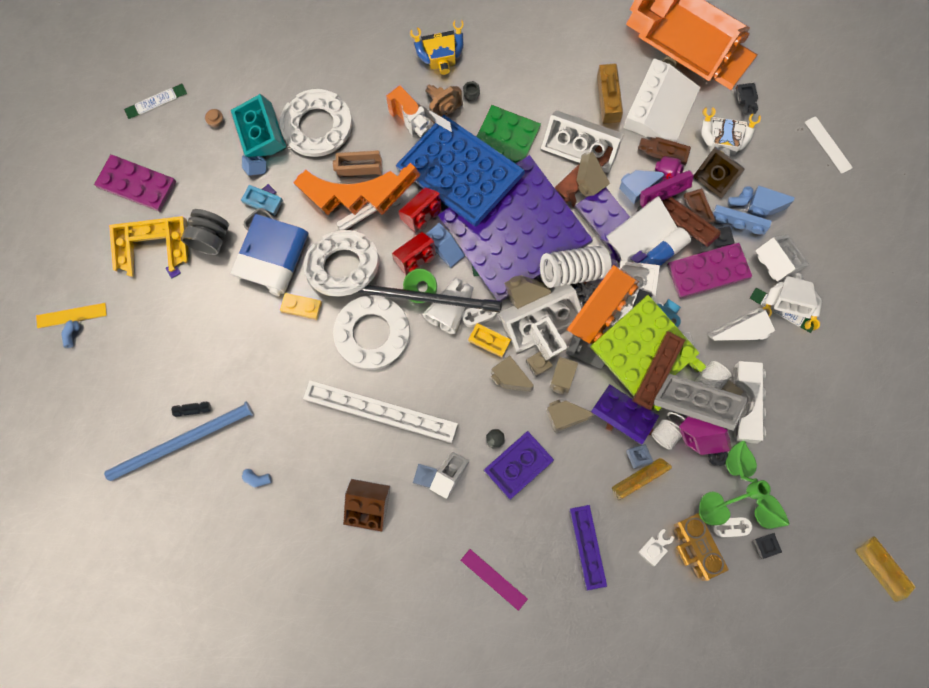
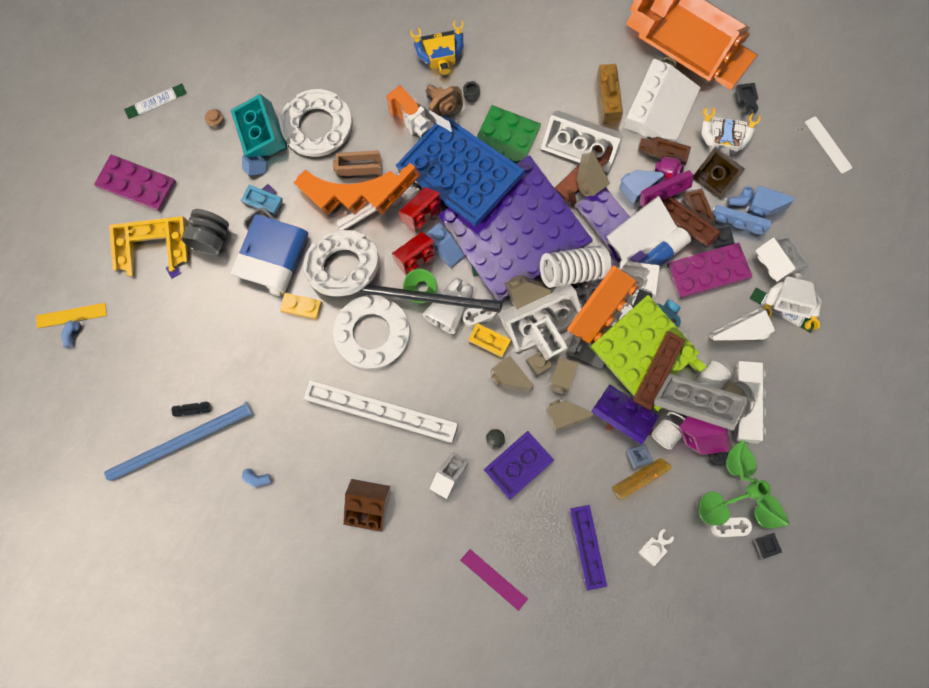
(424, 475): sand blue tile -> none
(703, 548): pearl gold piece -> none
(885, 569): clear yellow slope -> none

